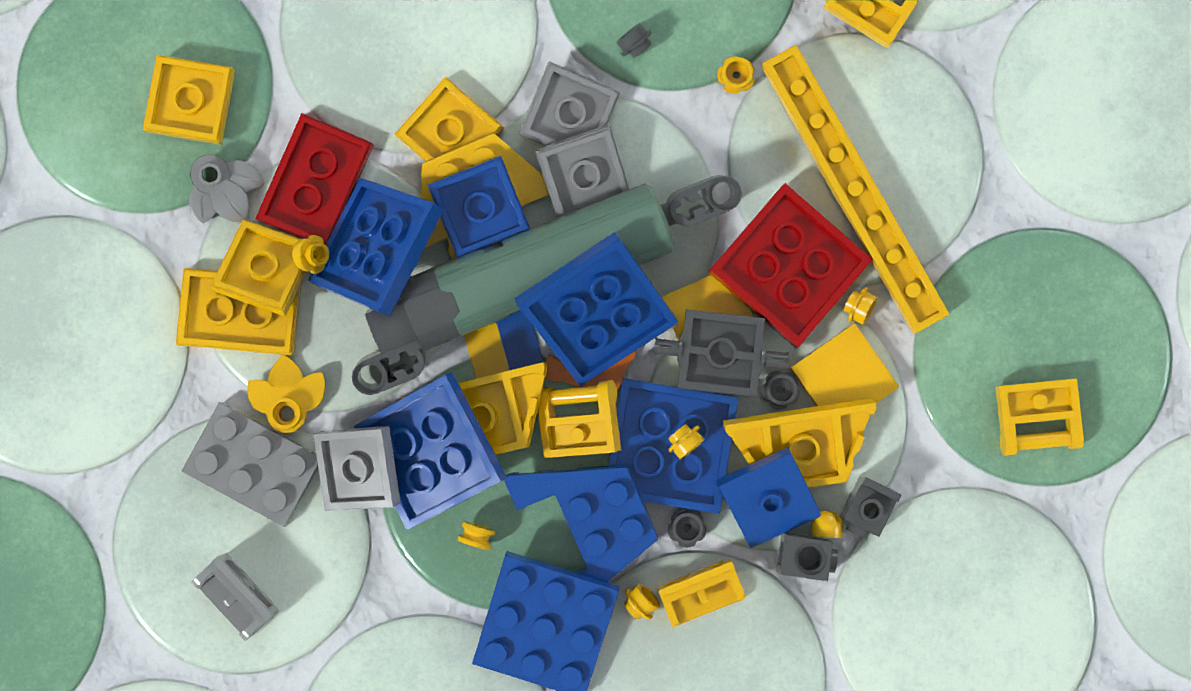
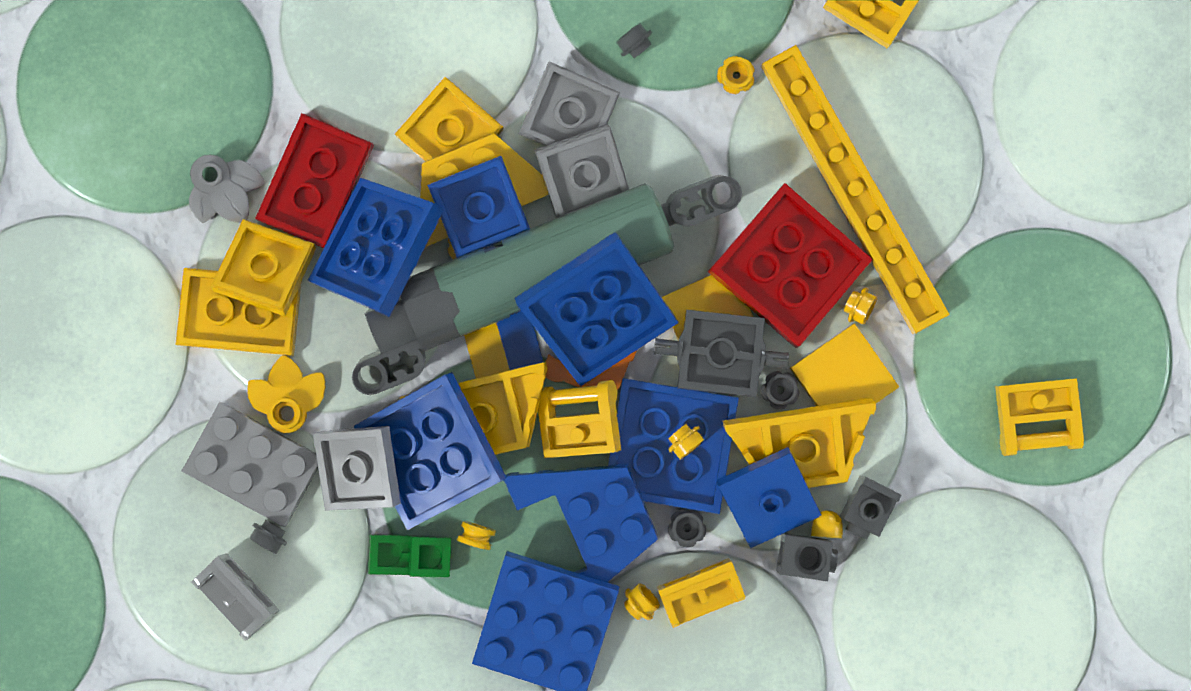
(189, 99): yellow plate -> none
(268, 536): none -> dark grey plate
(310, 254): yellow plate -> none
(409, 555): none -> green slope

